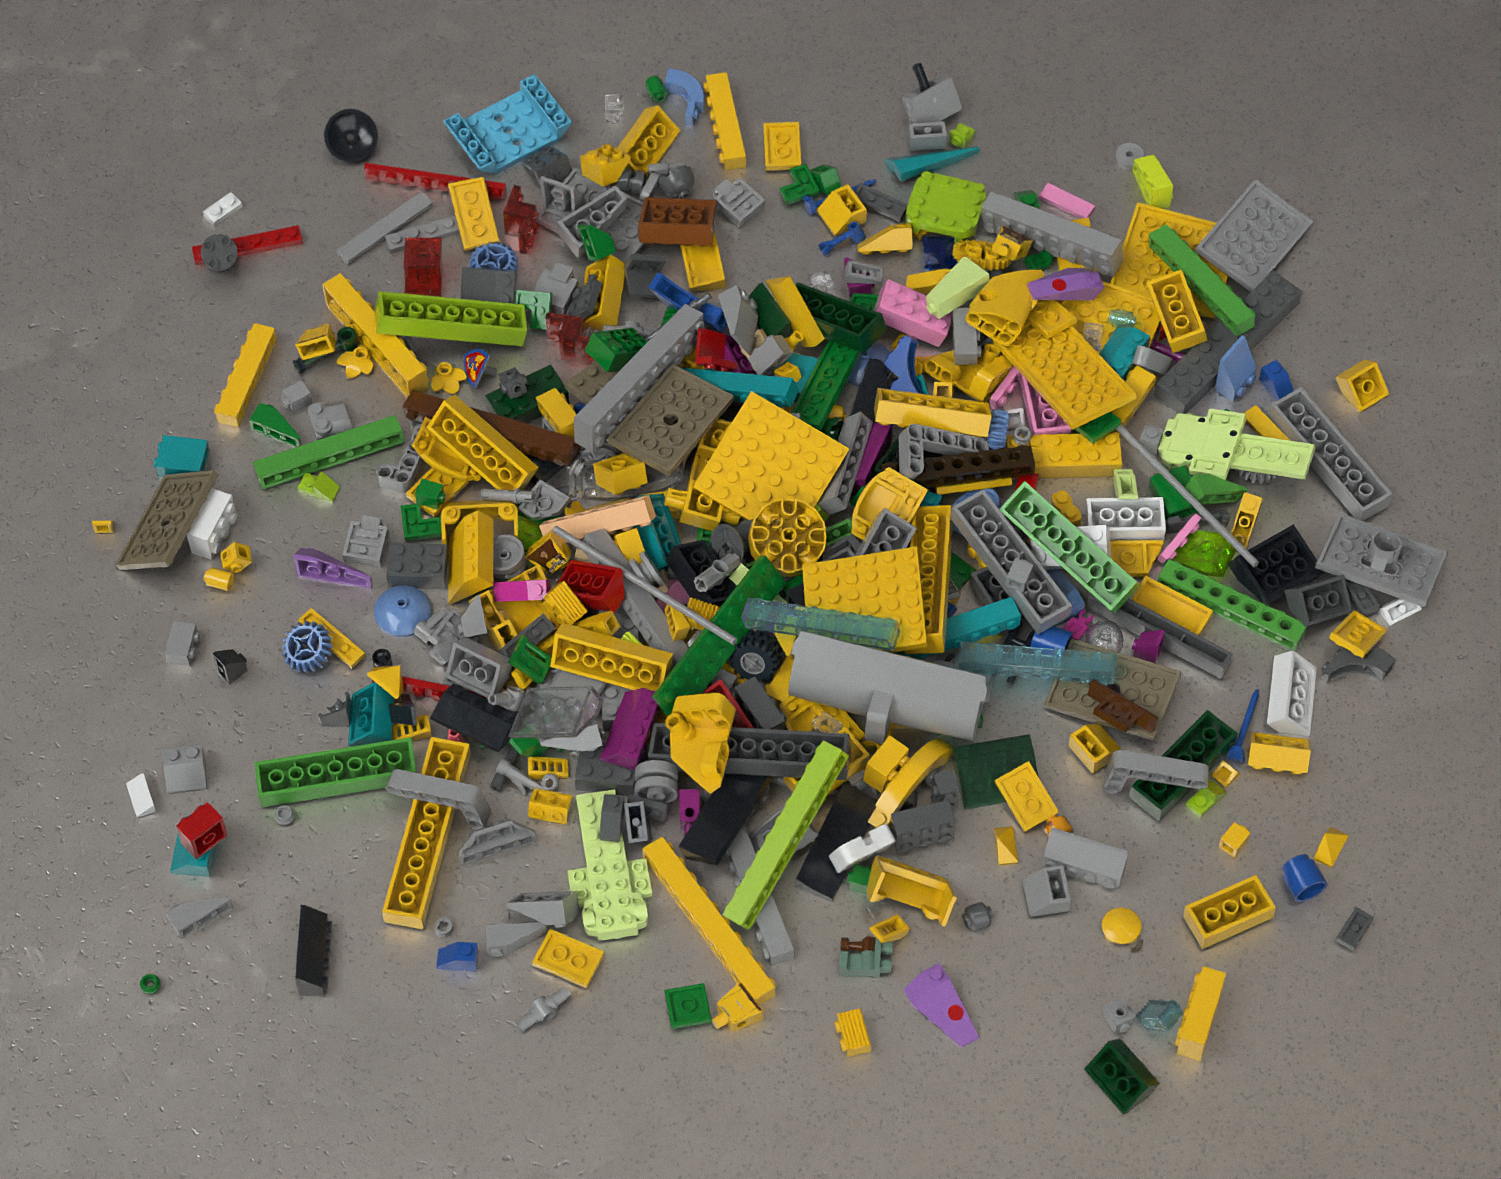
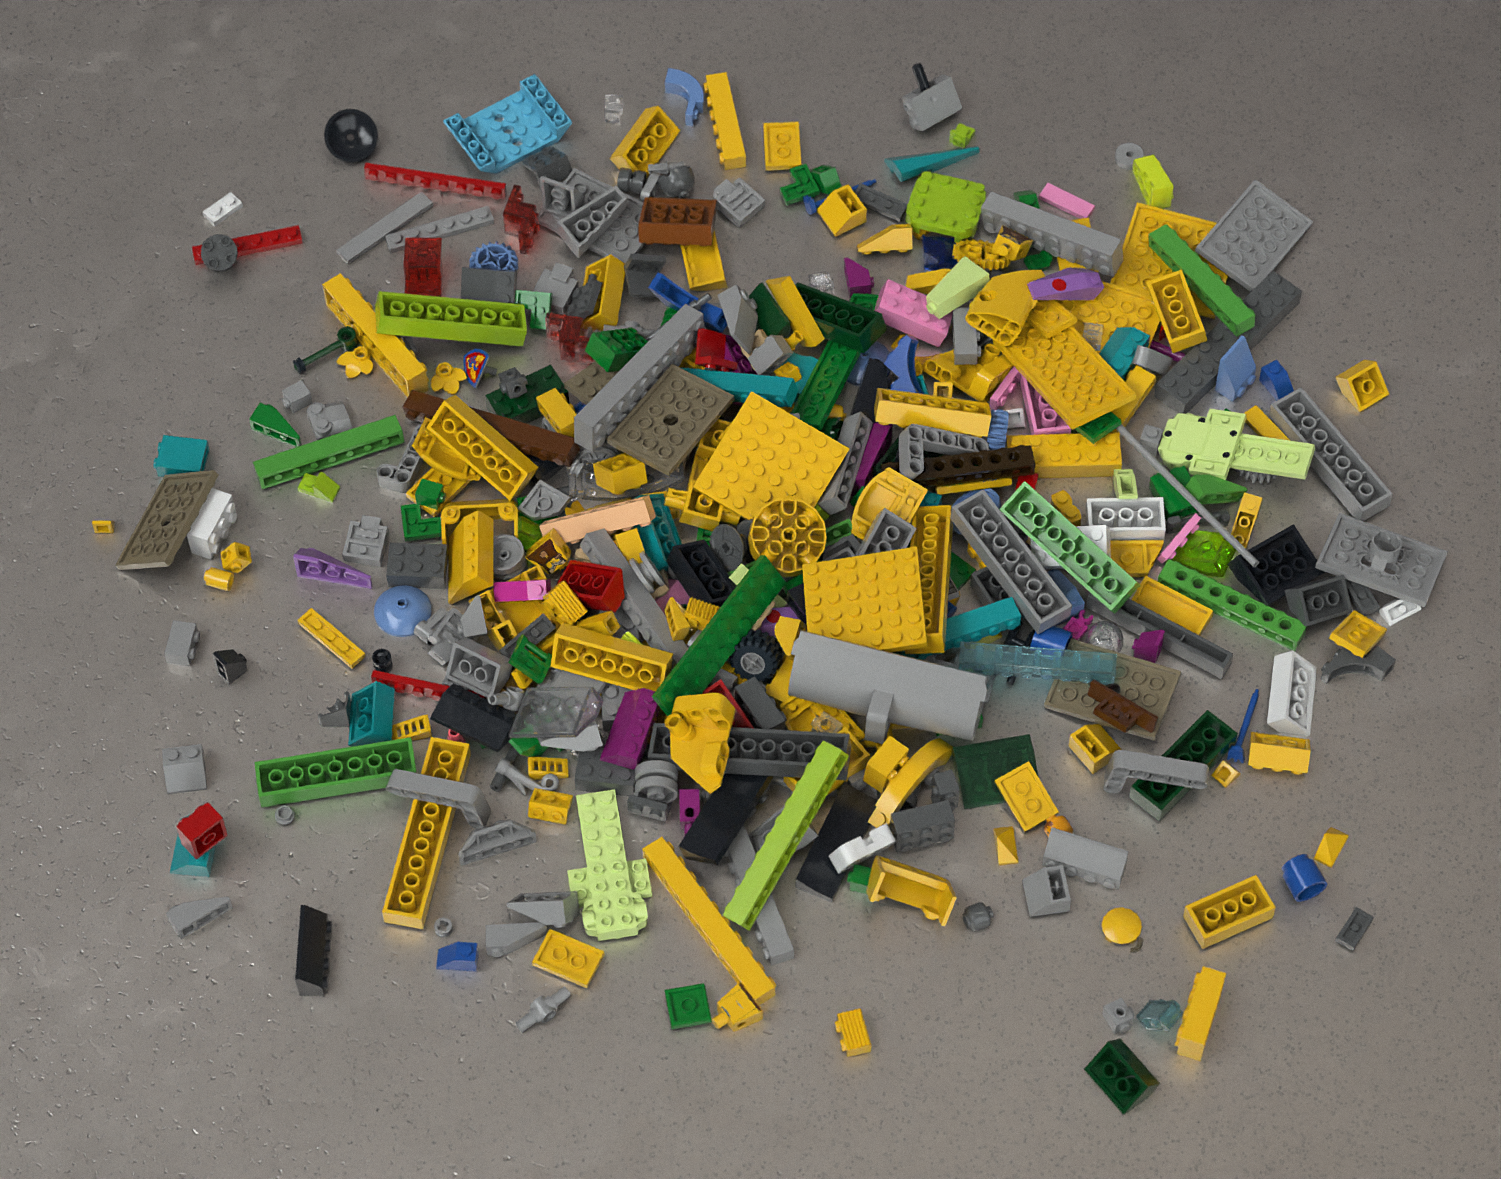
(140, 796): white slope -> none
(149, 978): green plate -> none
(245, 375): yellow brick -> none
(314, 633): medium blue gear -> none
(319, 341): yellow torso -> none
(389, 679): yellow slope -> none
(403, 711): black slope -> none
(473, 213): yellow tile -> none
(515, 496): light grey pin -> none
(596, 242): green slope -> none
(604, 164): yellow slope -> none
(612, 817): dark grey slope -> none
(637, 822): slope -> none
(646, 586): light grey piece -> none
(656, 89): green brick -> none
(717, 572): light grey piece -> none
(793, 618): clear light blue brick -> none
(855, 233): blue brick -> none
(857, 267): light grey slope -> none
(869, 960): sand green hips -> none
(890, 929): yellow slope -> none
(927, 136): light grey brick -> none
(937, 999): medium lavender wedge -> none
(1019, 574): light grey brick -> none
(1022, 430): light grey bush -> none
(1121, 318): clear light blue brick -> none
(1205, 799): lime slope -> none
(1234, 839): yellow brick -> none

